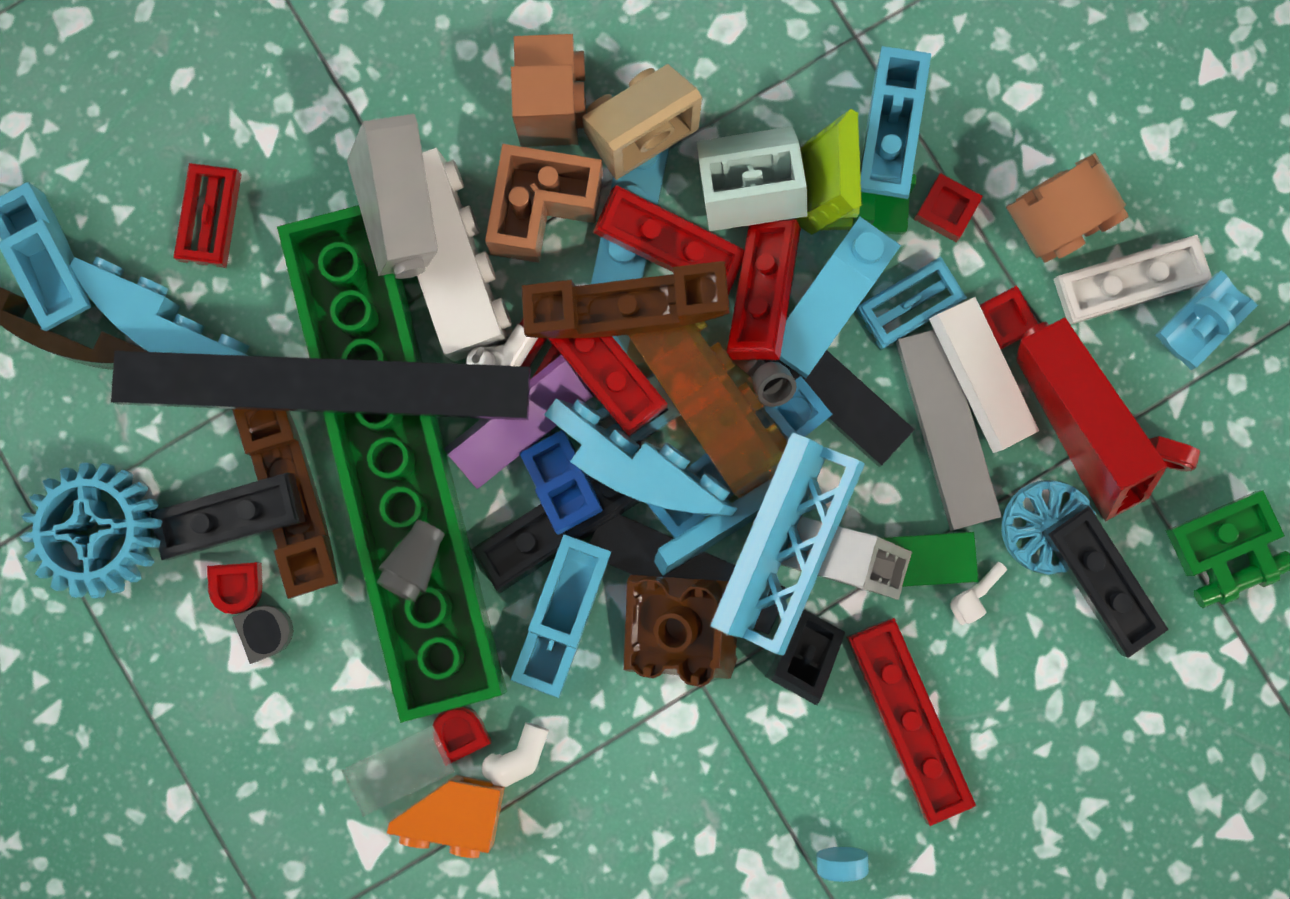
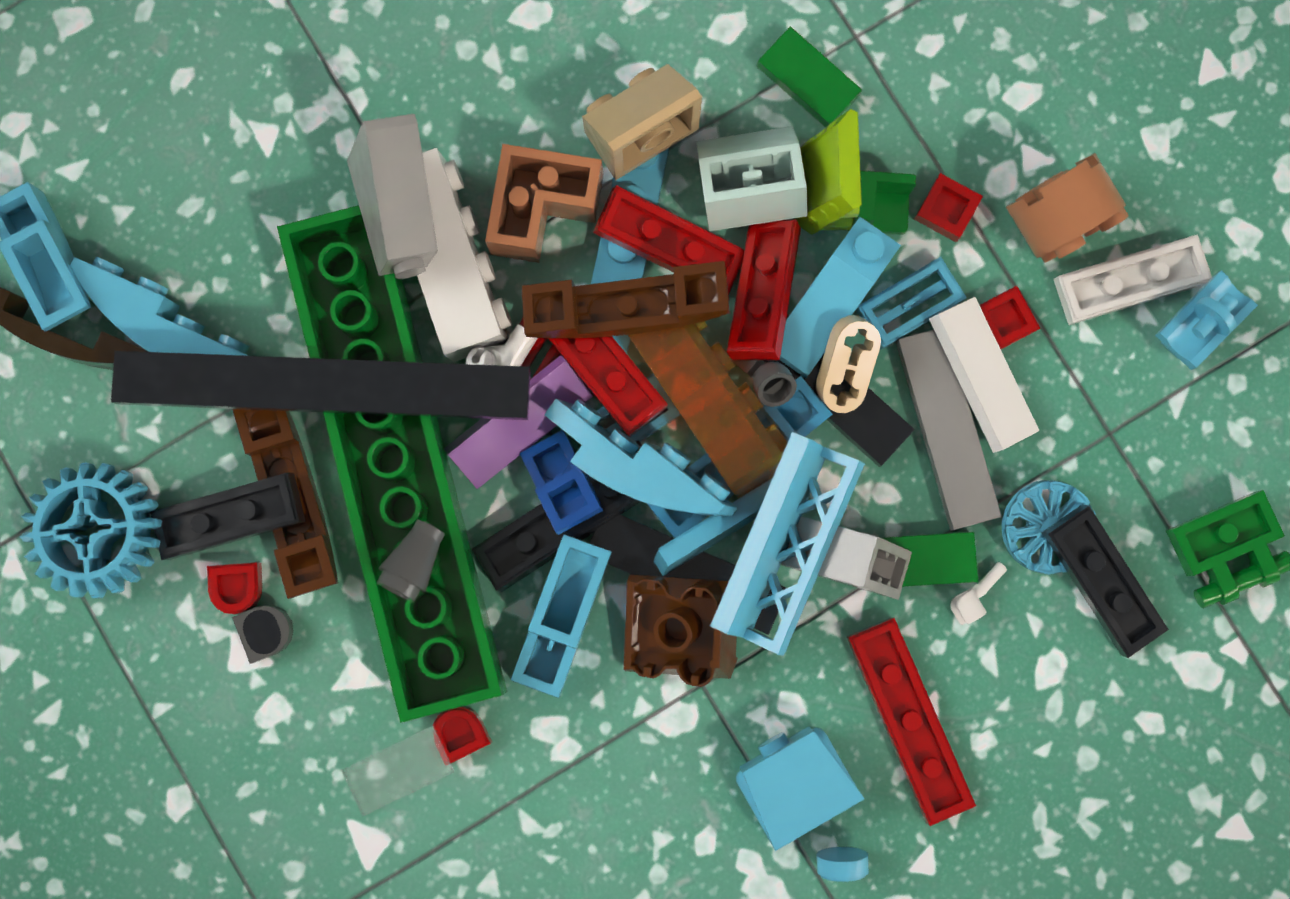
(226, 216): red tile -> none
(455, 814): orange slope -> none
(519, 763): white arm -> none
(545, 90): nougat brick -> none
(796, 785): none -> medium azure torso
(807, 658): black slope -> none
(809, 77): none -> green tile
(858, 367): none -> tan beam
(894, 121): medium azure slope -> none
(1089, 419): red slope -> none
(1176, 454): red tile -> none

